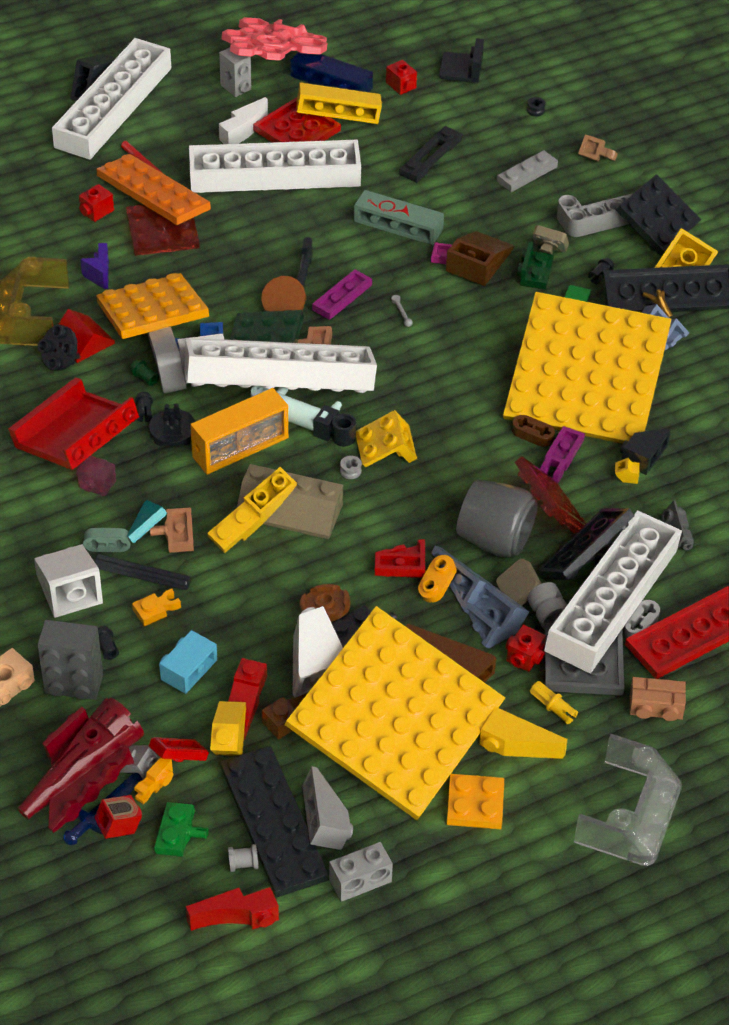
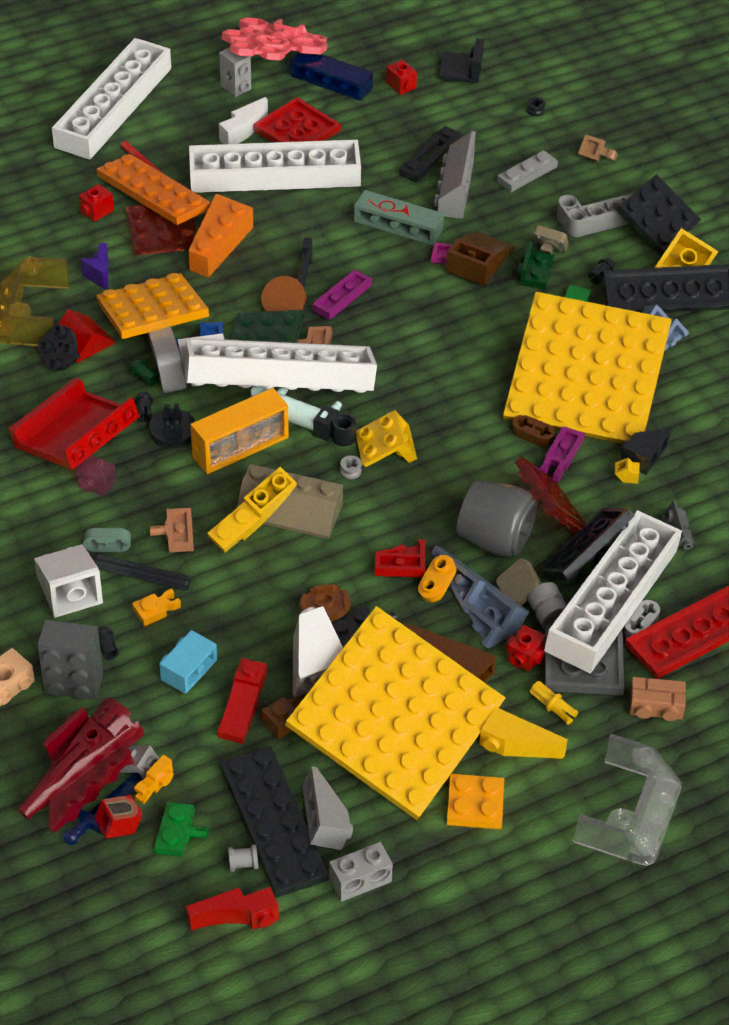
(87, 72): black slope -> none
(147, 517): teal tile -> none
(178, 749): red plate -> none
(219, 234): none -> orange wedge
(228, 729): yellow slope -> none
(339, 103): yellow brick -> none
(396, 300): light grey hinge -> none
(456, 177): none -> light grey slope
(660, 301): pearl gold bar -> none

